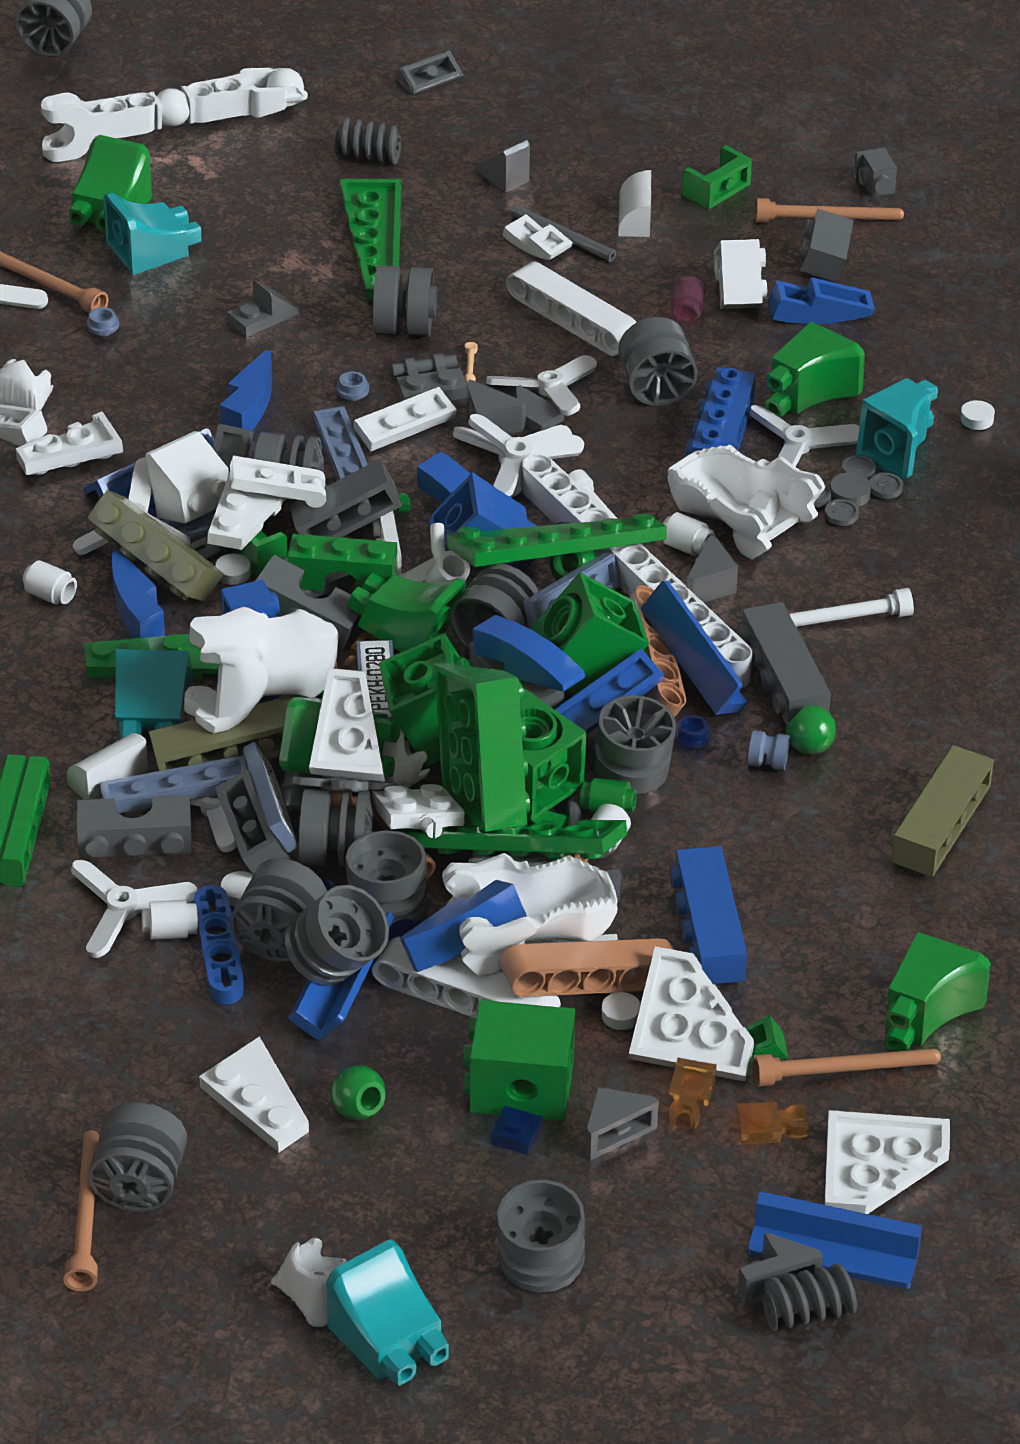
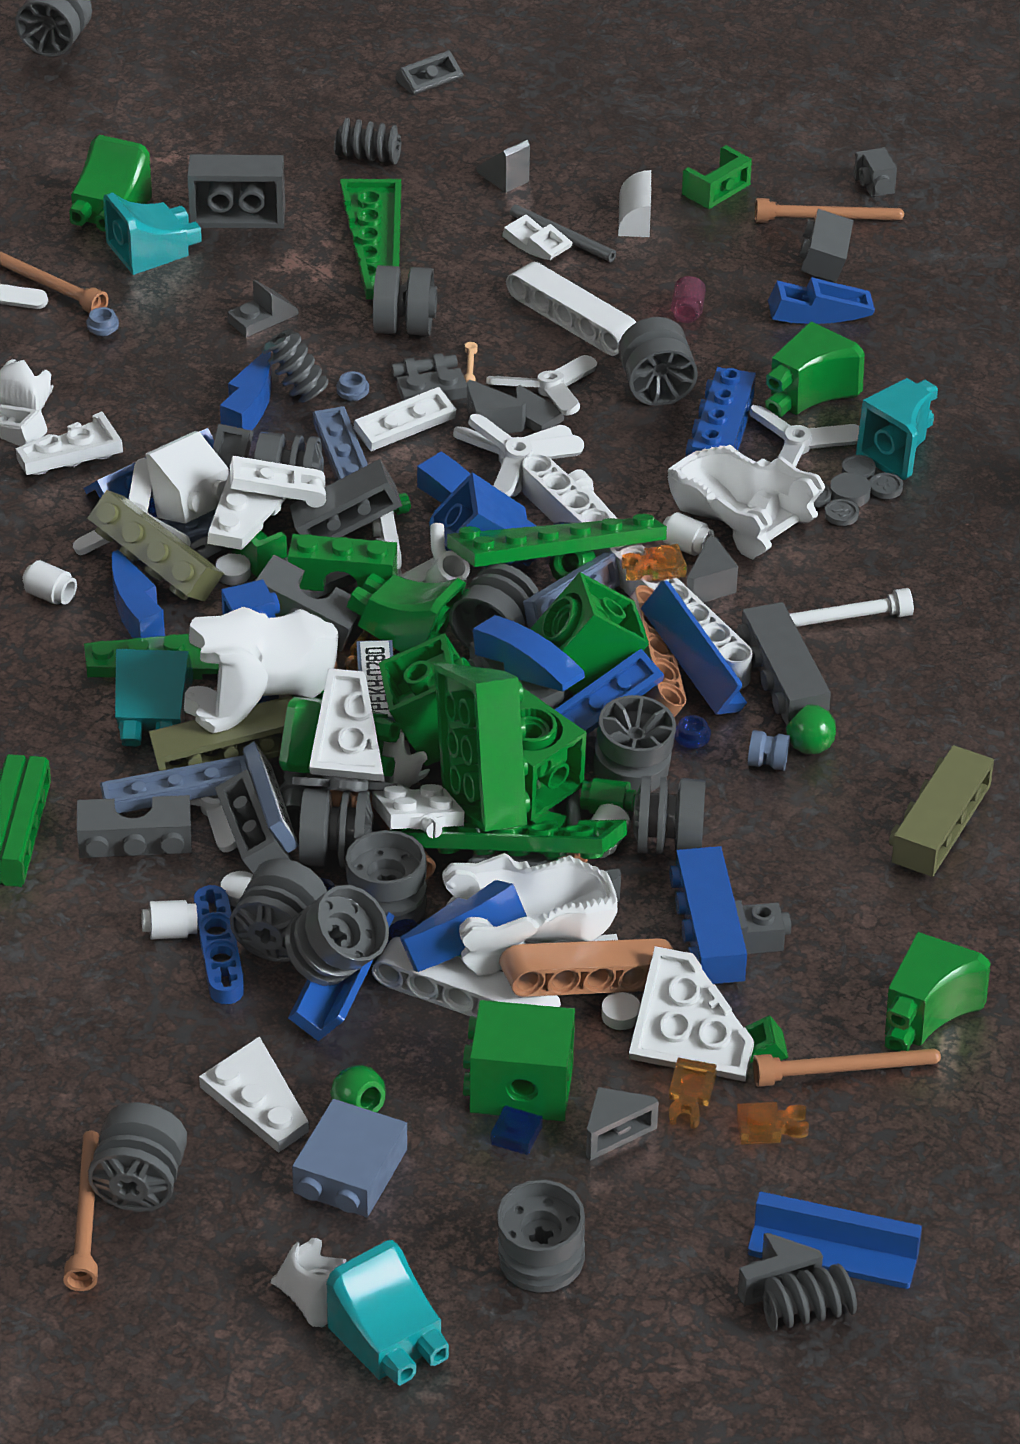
(117, 761): white brick -> none
(122, 902): white piece -> none
(236, 191): none -> dark grey brick
(248, 93): white piece -> none
(296, 364): none -> dark grey piece
(349, 1158): none -> sand blue brick
(658, 562): none -> clear orange plate
(669, 815): none -> dark grey wheel
(739, 273): white brick -> none
(763, 926): none -> dark grey brick
(879, 1156): white plate -> none
(977, 415): white tile -> none

